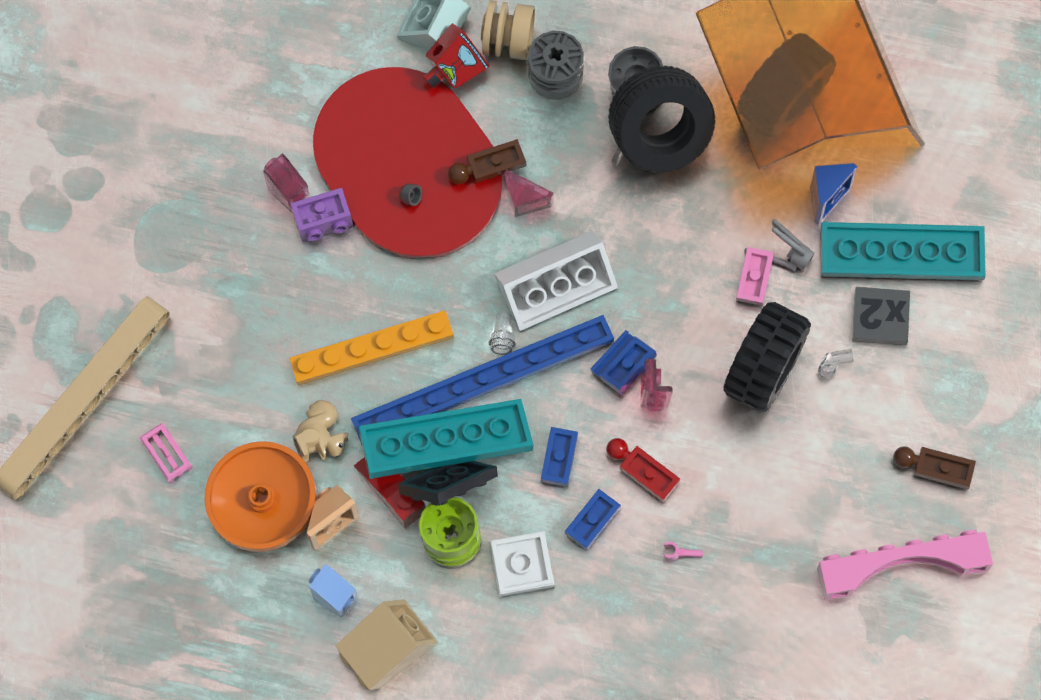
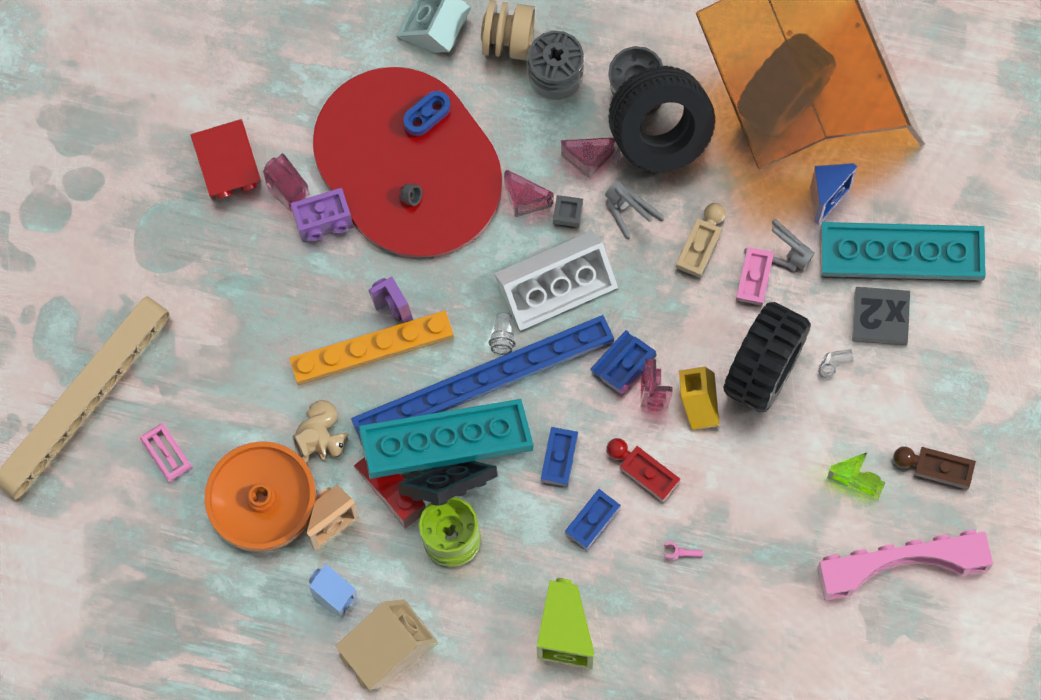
(226, 159): none -> red slope
(387, 292): none -> medium lavender bracket
(424, 112): none -> blue plate
(454, 59): red torso -> none
(489, 163): reddish brown plate -> none
(521, 563): white plate -> none
(564, 627): none -> lime slope
(568, 211): none -> dark grey plate
(588, 154): none -> clear pink slope
(622, 197): none -> light grey plant
(699, 397): none -> yellow slope
(701, 241): none -> tan plate
(849, 474): none -> clear neon green slope

